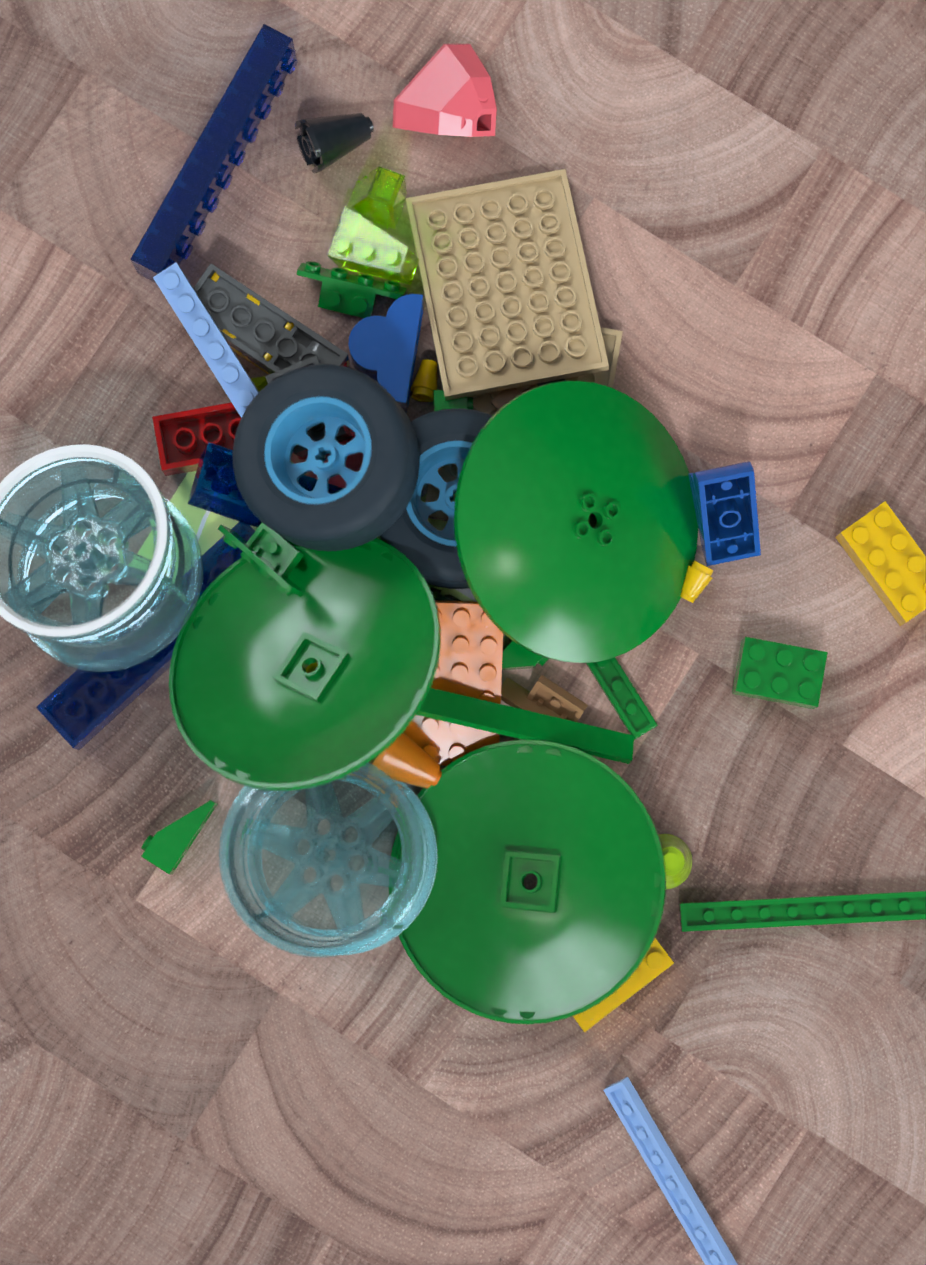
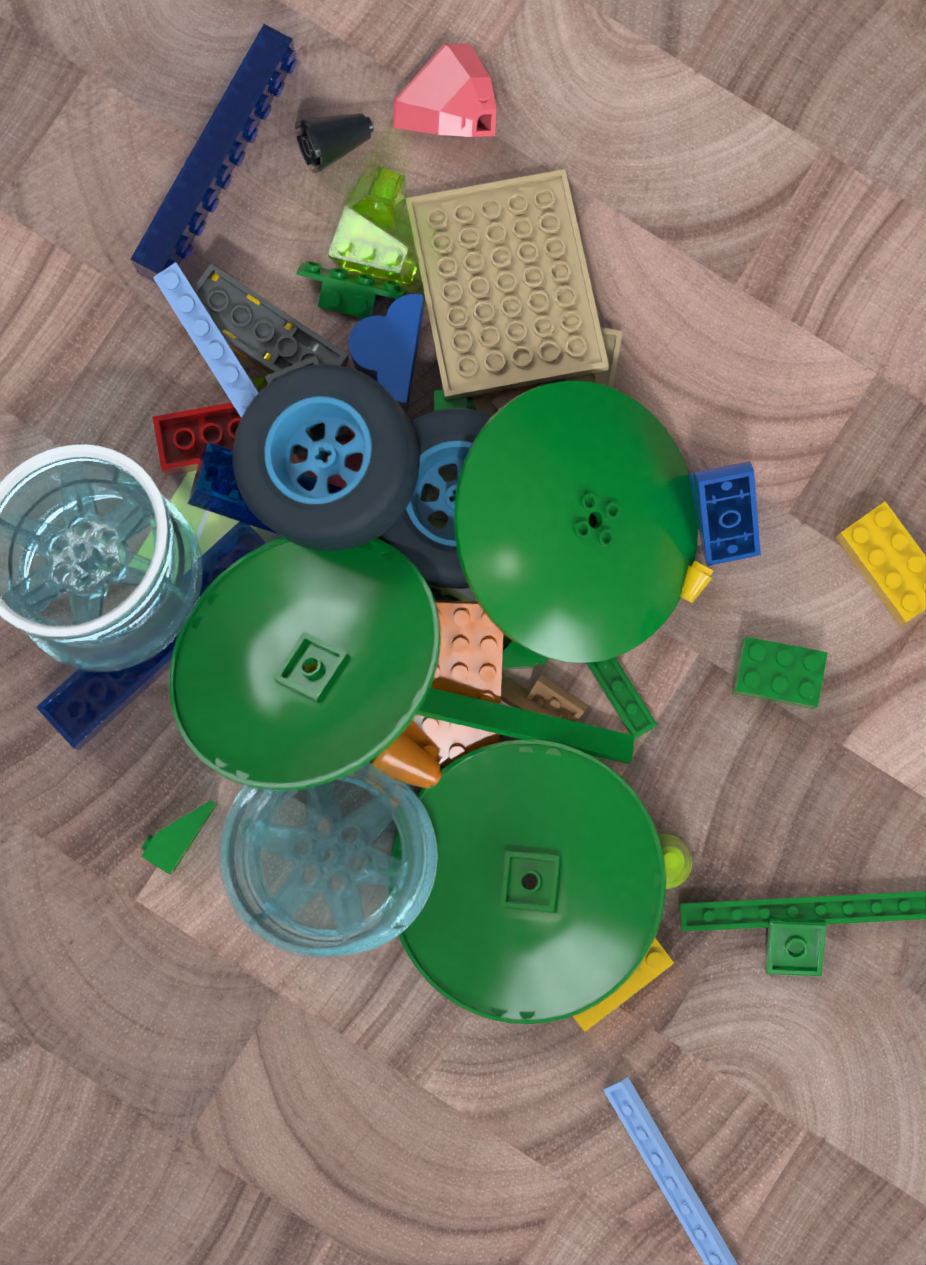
(271, 552): green bracket -> none
(425, 381): yellow cone -> none
(795, 947): none -> green tile

